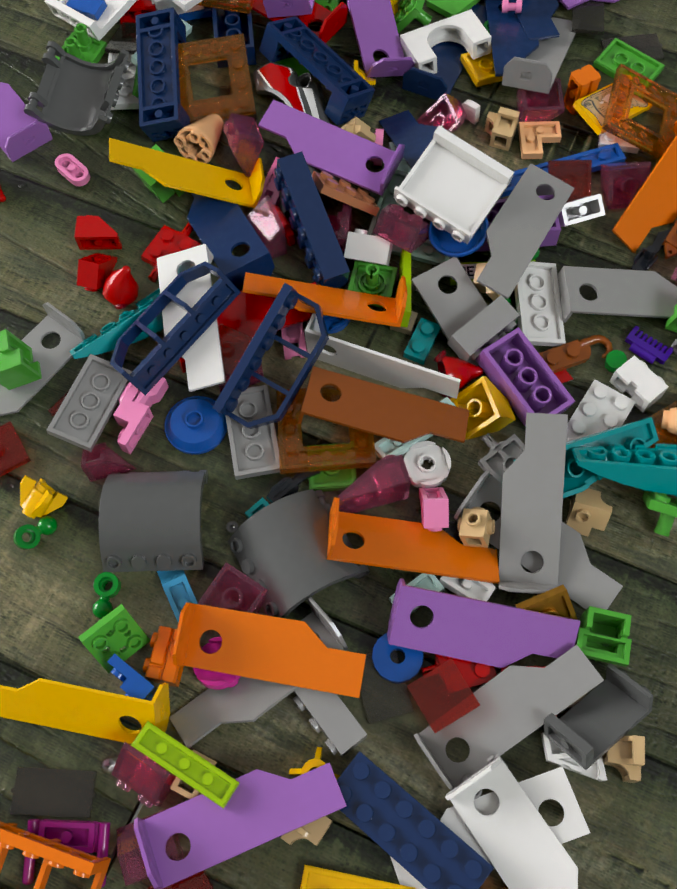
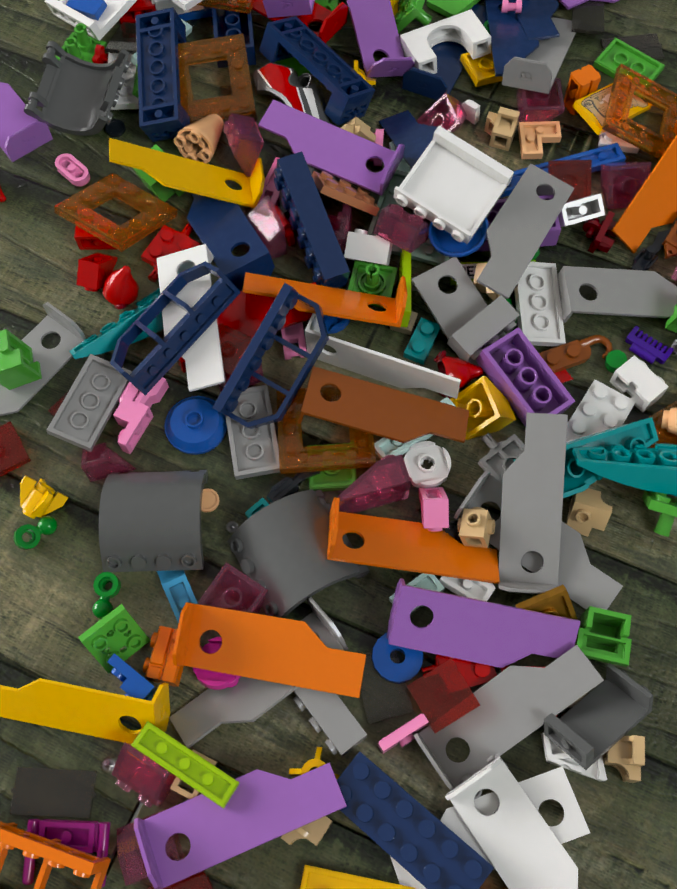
(80, 206): none -> clear orange plate
(100, 56): none -> red piece
(115, 128): none -> black piece
(210, 500): none -> light nougat piece
(404, 734): none -> bright pink plate
(598, 230): none -> dark red hips

